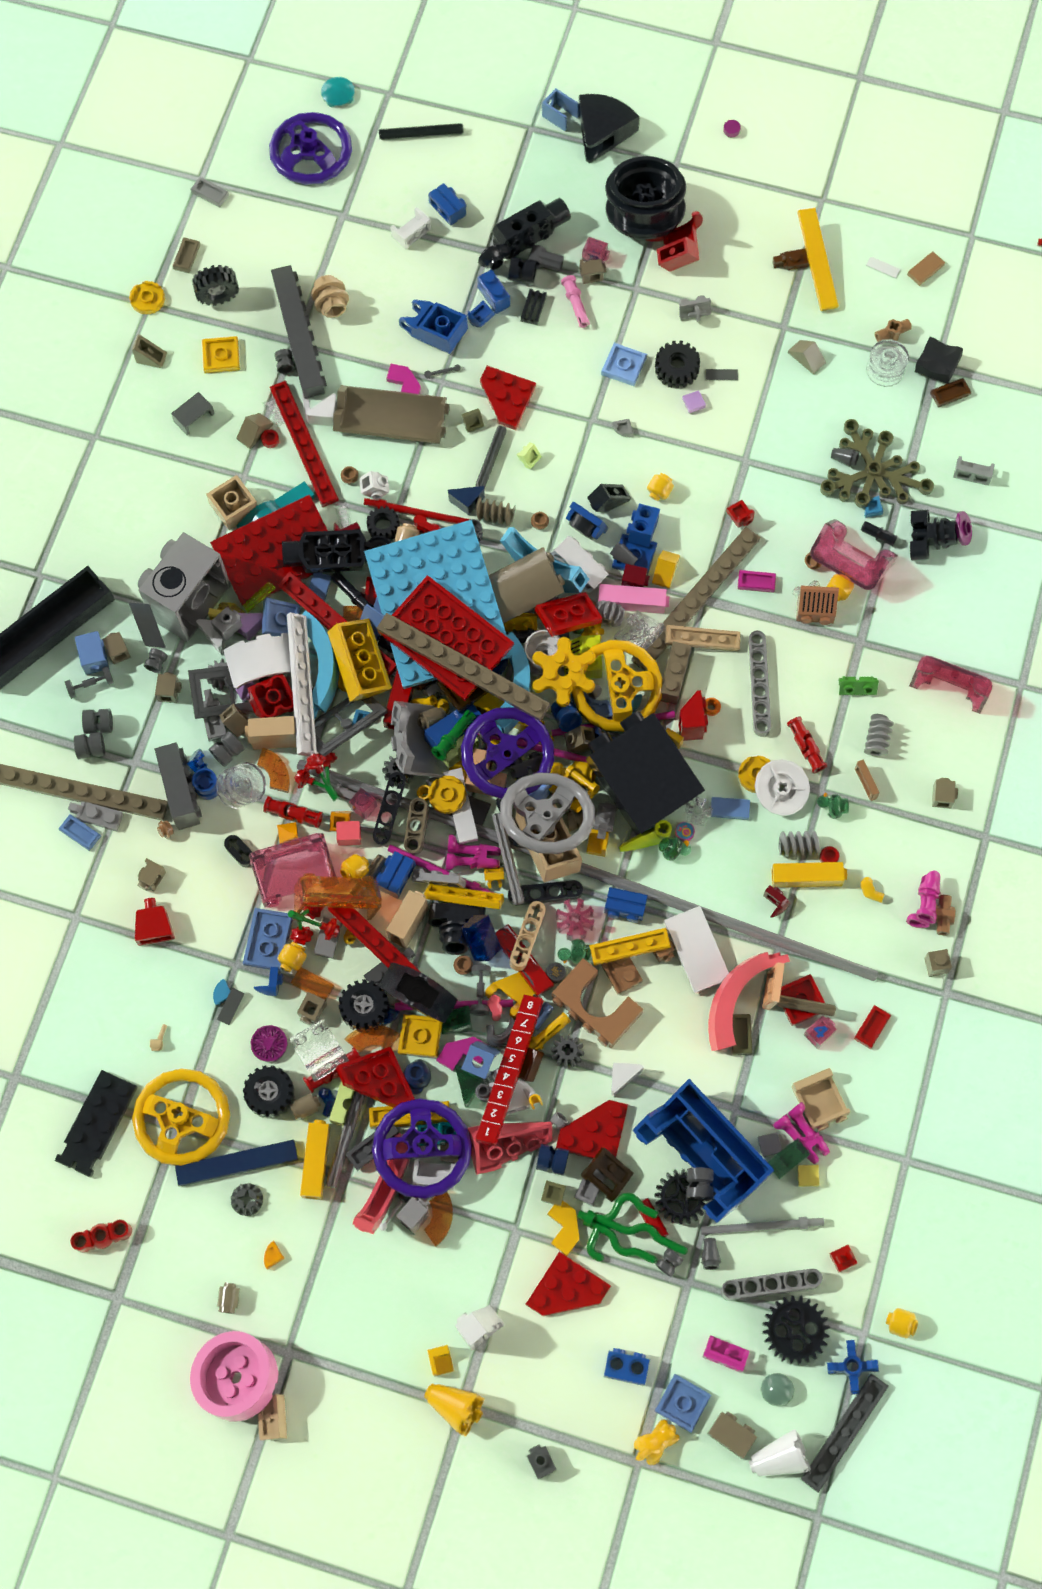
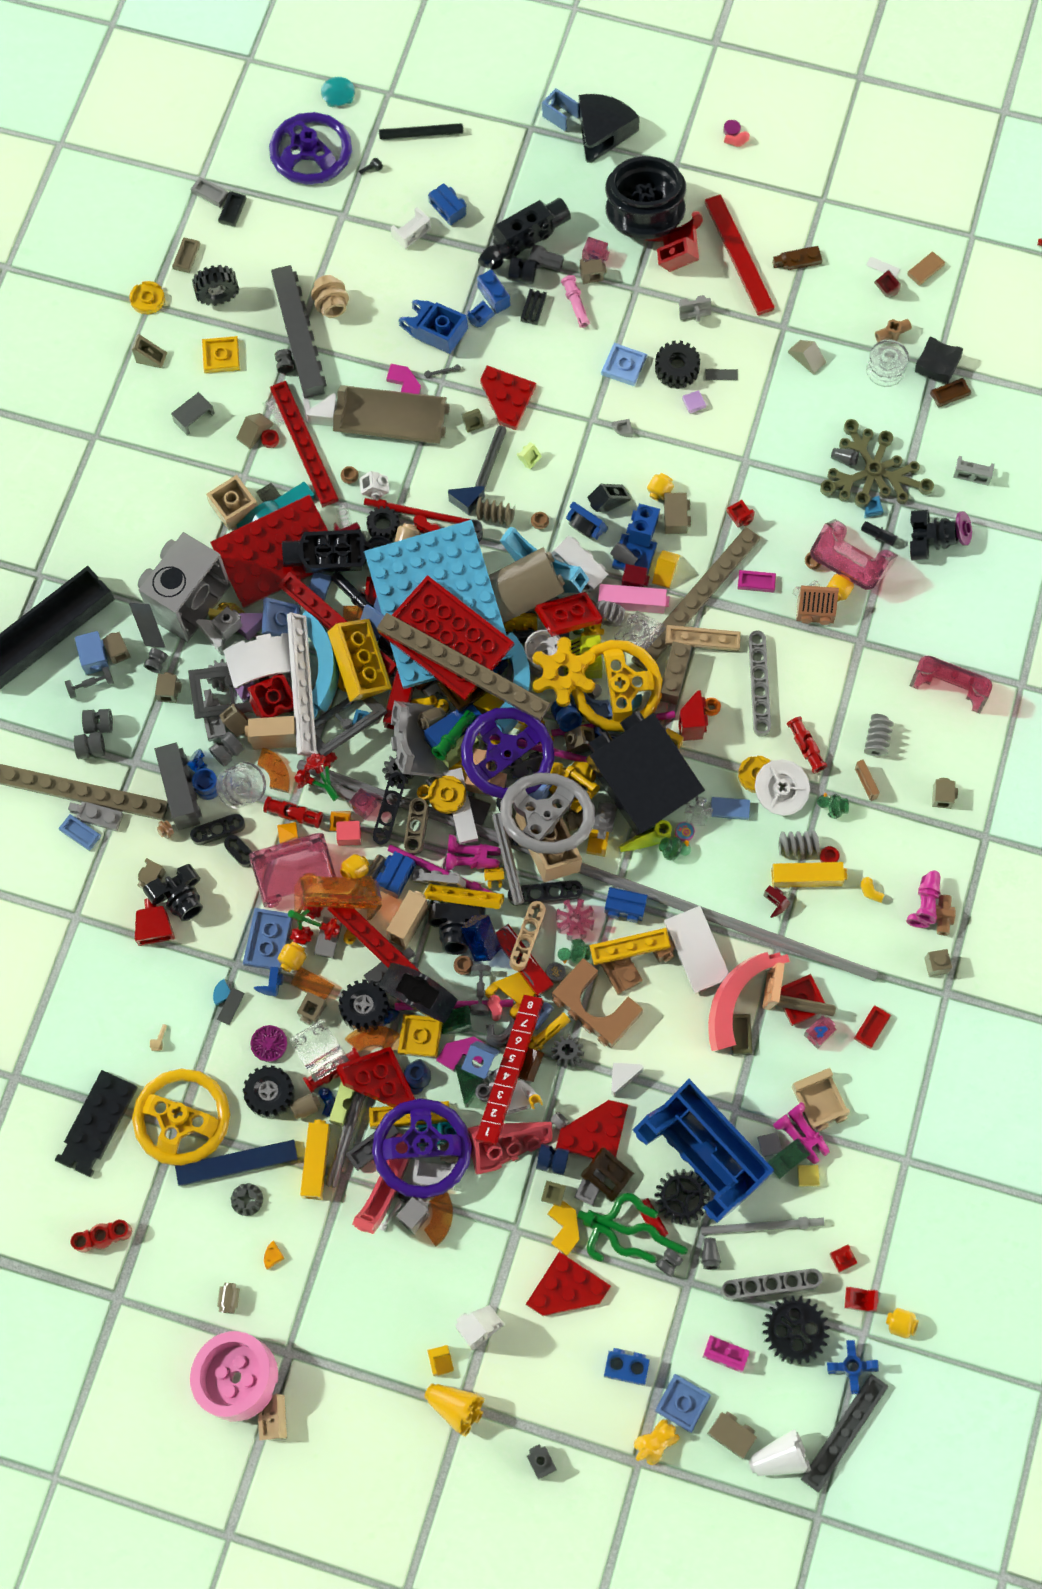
(180, 892): none -> black beam
(206, 839): none -> black beam
(232, 209): none -> black tile
(258, 597): clear neon green tile -> none
(268, 493): none -> clear smoke tile
(375, 163): none -> black hand
(675, 513): none -> dark tan brick
(699, 1184): dark grey wheel -> none
(738, 140): none -> coral arm
(739, 254): none -> red tile
(777, 1389): sand green hair -> none
(817, 259): yellow tile -> none
(861, 1299): none -> red bracket
(863, 686): bright green hinge -> none
(888, 284): none -> dark red plate

